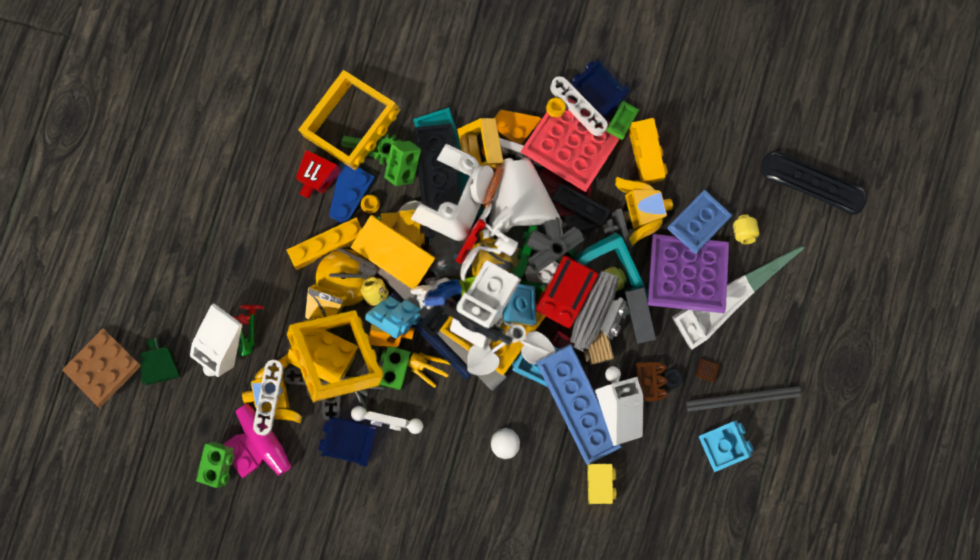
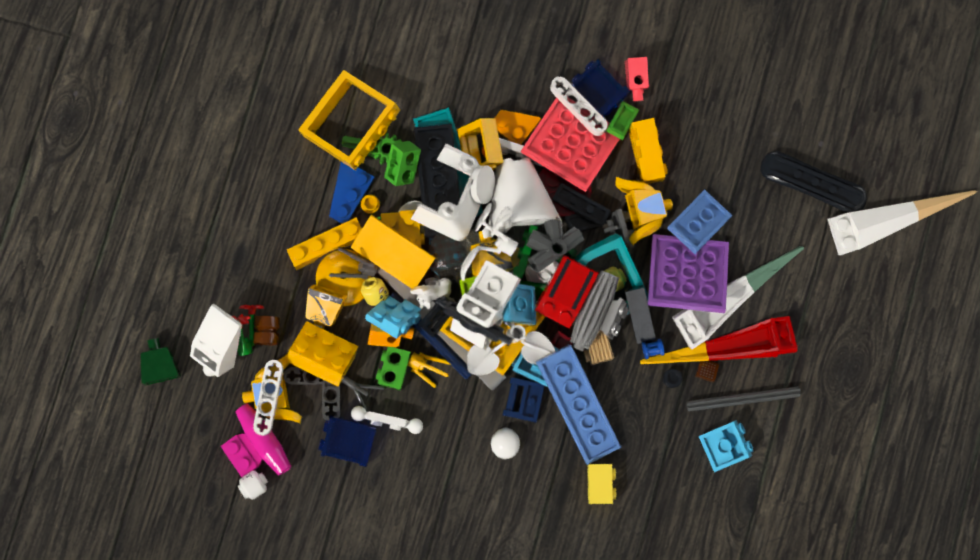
(101, 368): medium nougat plate -> none
(211, 462): bright green brick -> none
(253, 485): none -> white head
(266, 330): none -> reddish brown wheel
(306, 364): yellow window -> none
(316, 174): red torso -> none
(442, 292): blue tile -> none
(469, 241): red tile -> none
(493, 191): orange piece -> none
(530, 400): none -> dark blue plate
(556, 107): yellow tile -> none
(622, 407): white slope -> none
(637, 69): none -> coral torso
(650, 381): reddish brown plate -> none
(653, 349): none -> blue bush
(746, 229): light yellow head -> none
(757, 341): none -> red plate
(864, 227): none -> white plate

